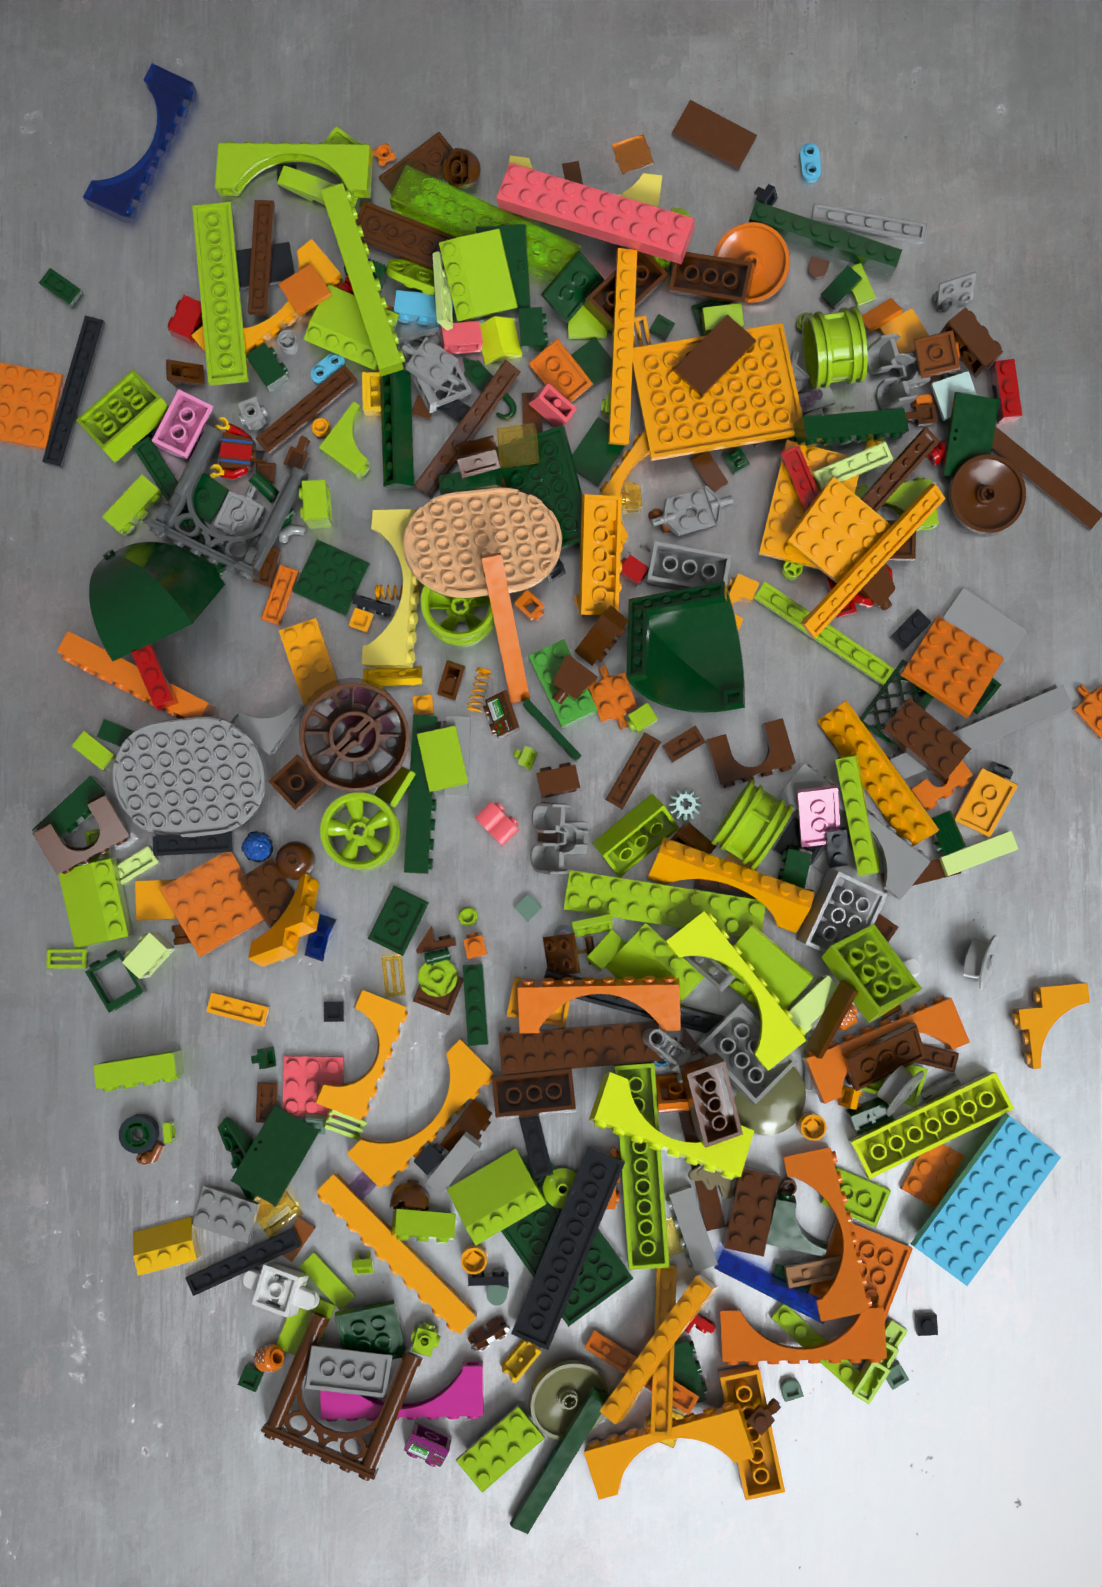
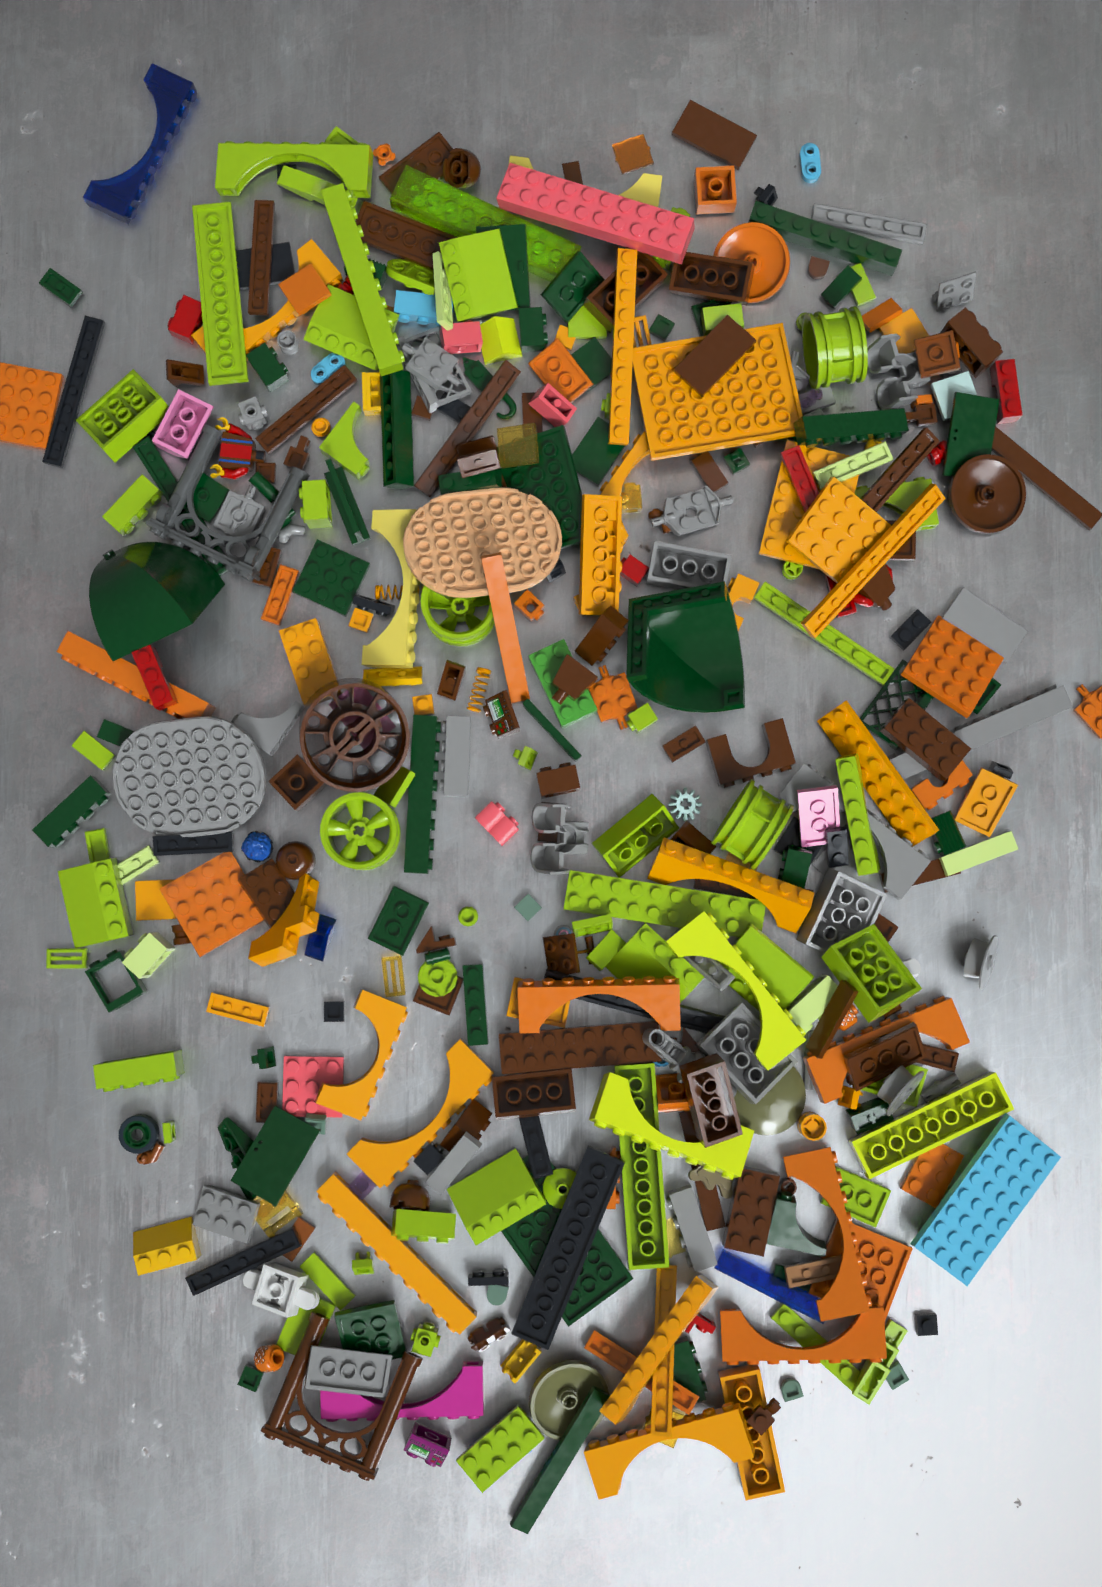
(64, 856): arch -> none
(346, 504): none -> dark green fence
(359, 1129): lime tile -> none
(442, 758): lime tile -> none
(474, 1258): light orange wheel -> none
(475, 945): orange brick -> none
(562, 335): none -> light orange tile
(633, 770): reddish brown tile -> none
(715, 190): none -> orange brick
(1037, 1021): light orange arch -> none

